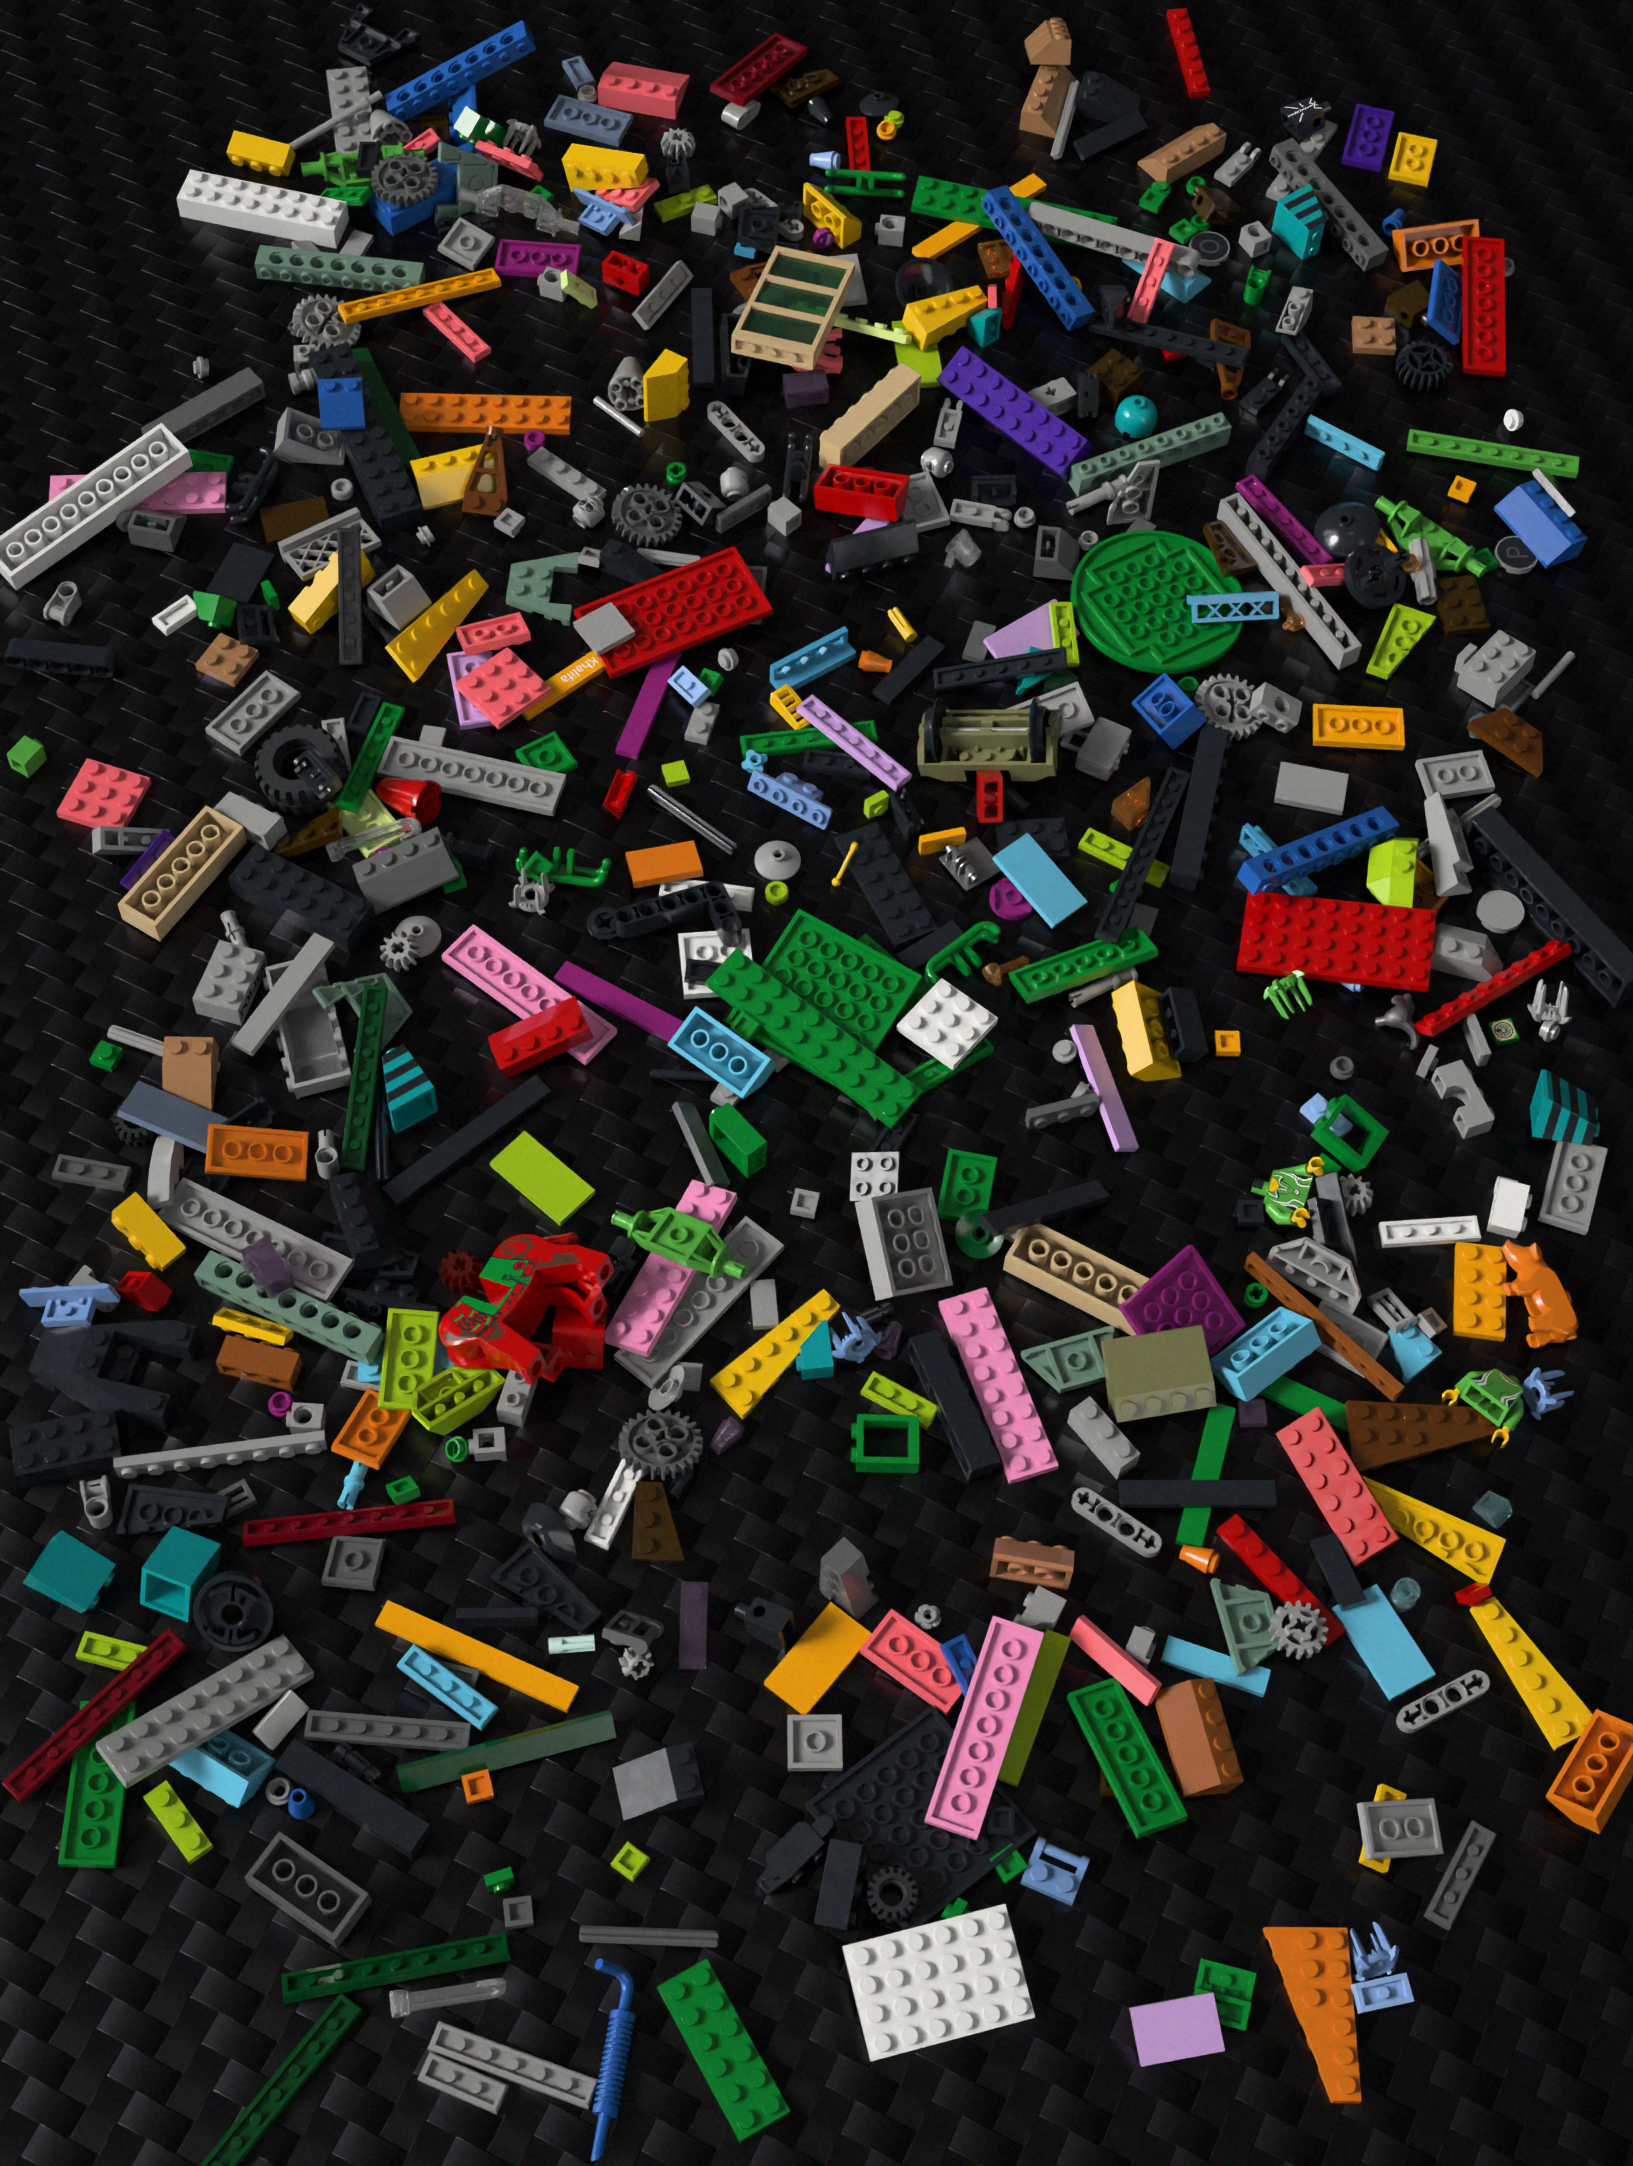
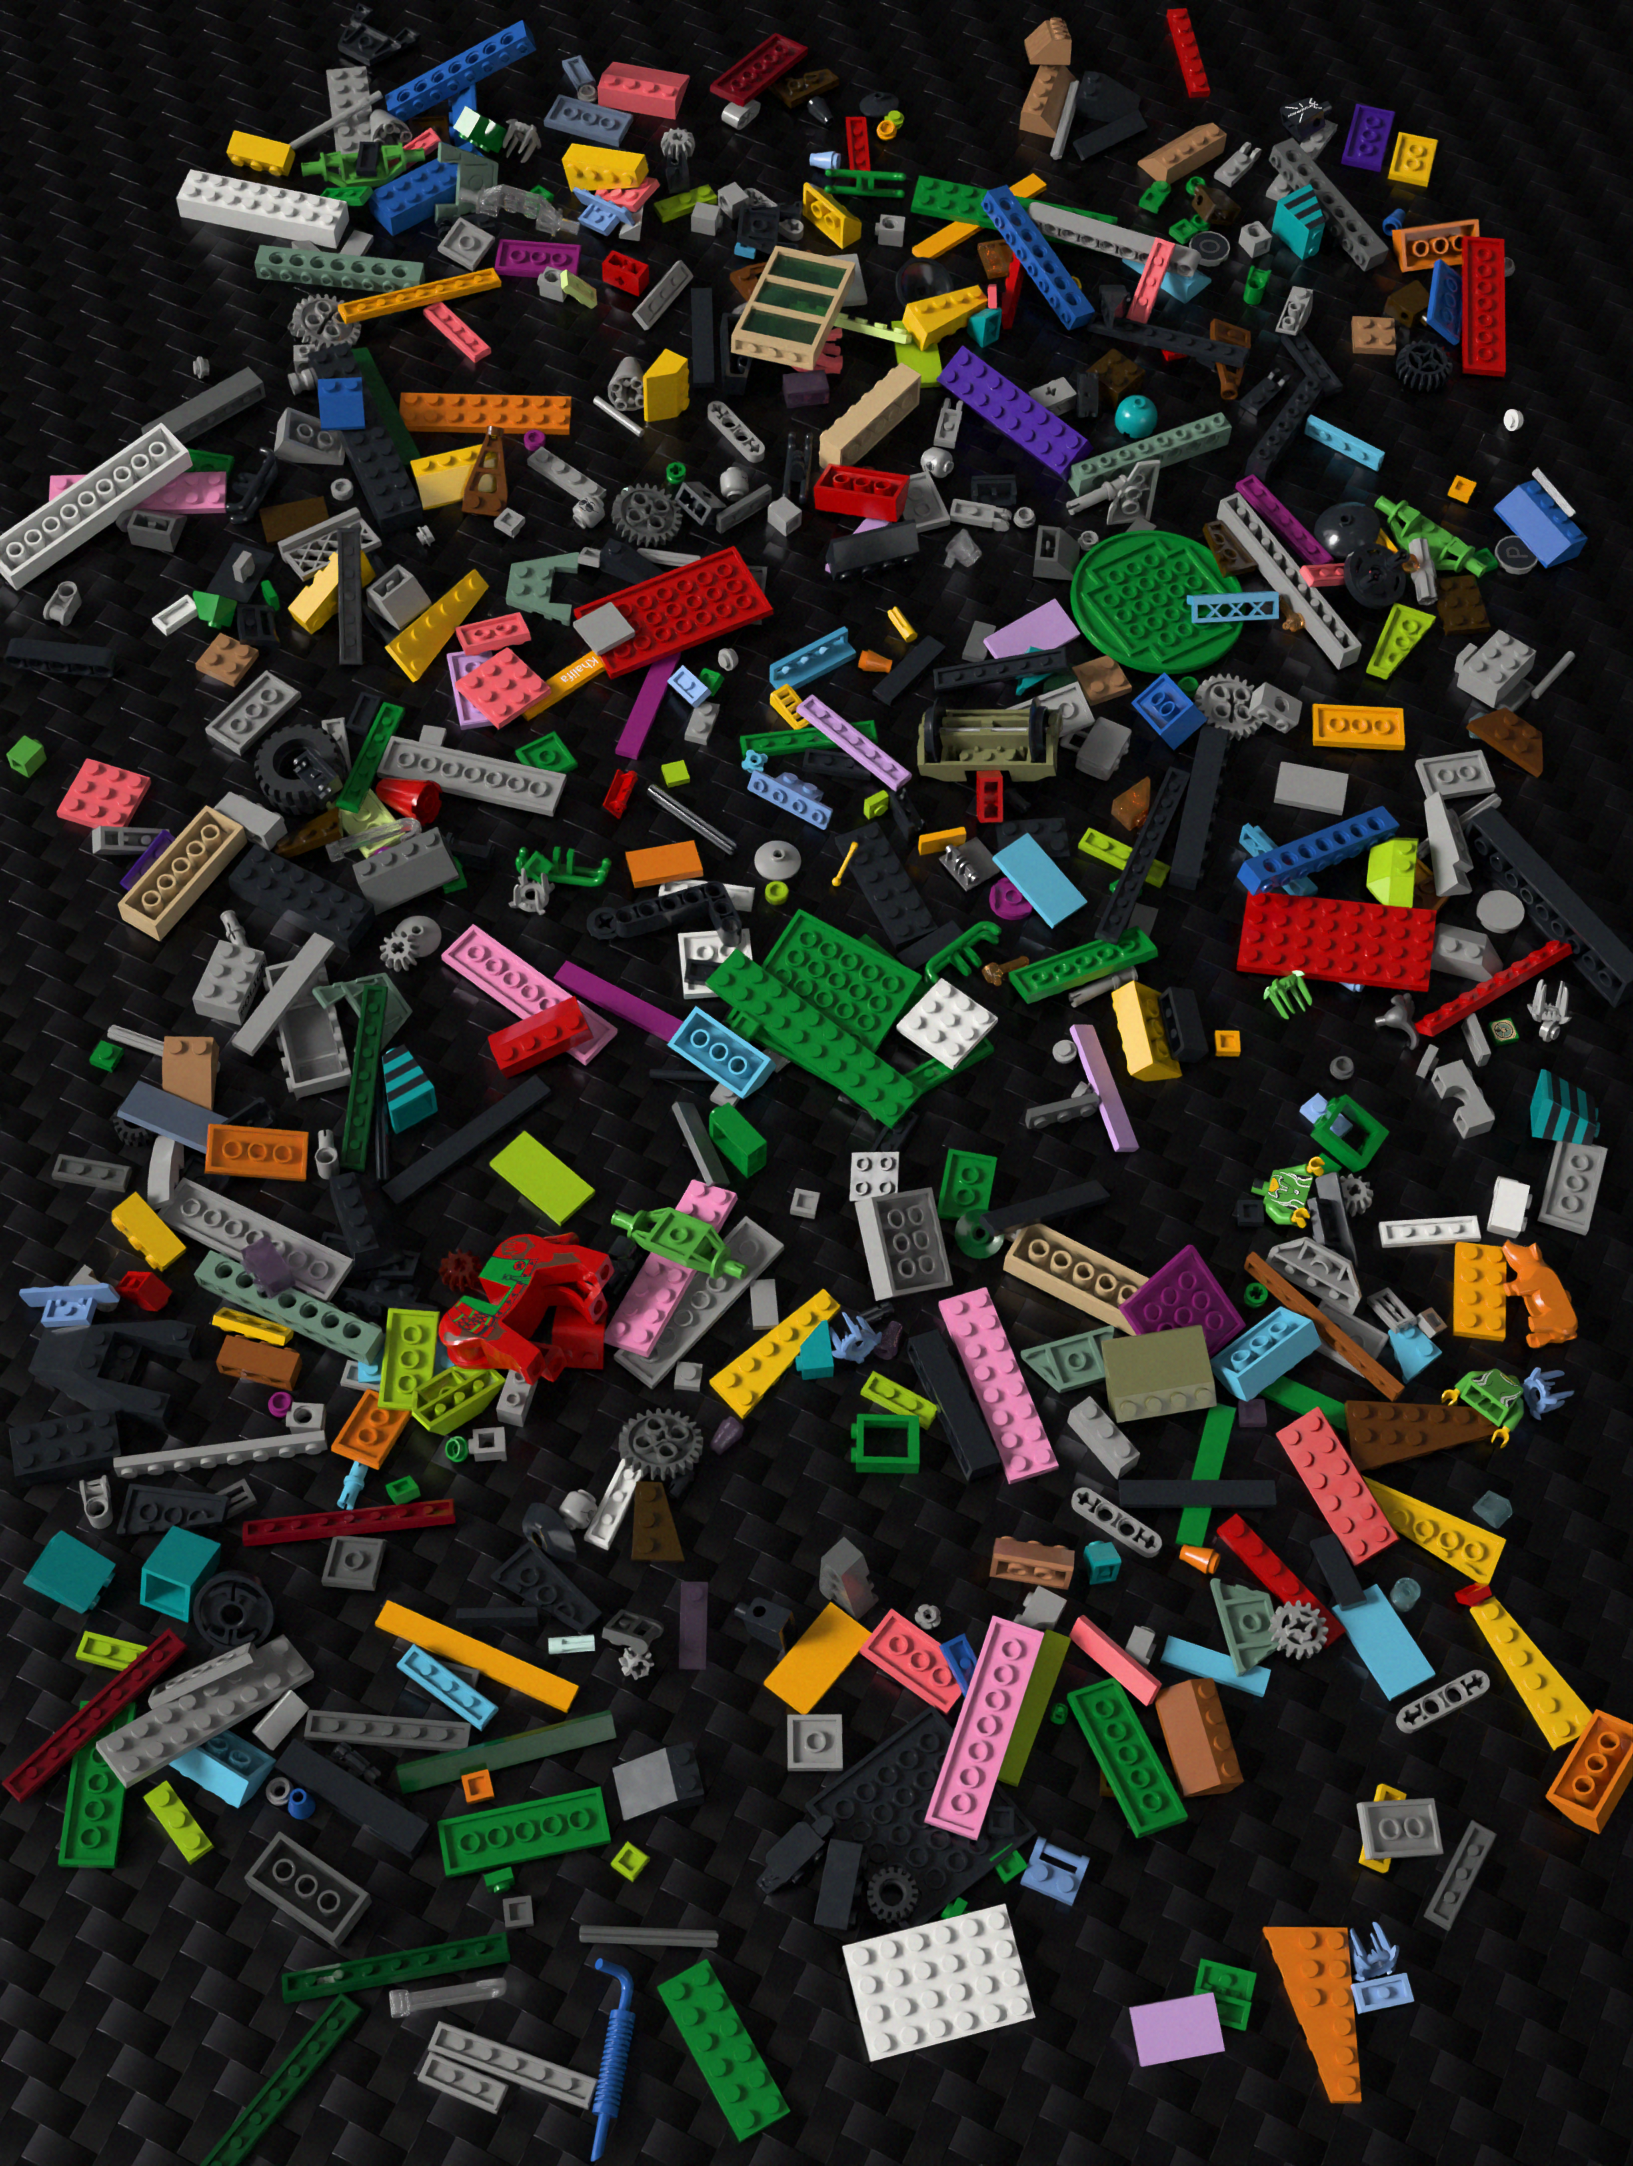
(202, 1675): none -> light grey tile
(243, 567): none -> light grey plate
(404, 179): dark grey gear -> none
(508, 159): coral plate -> none
(523, 1832): none -> green plate
(668, 1389): light grey dish -> none
(823, 237): magenta tile -> none
(1059, 1713): none -> green rock
(1064, 630): lime plate -> none
(1101, 680): none -> medium nougat plate
(1101, 1562): none -> teal slope
(1492, 453): bright green plate -> none

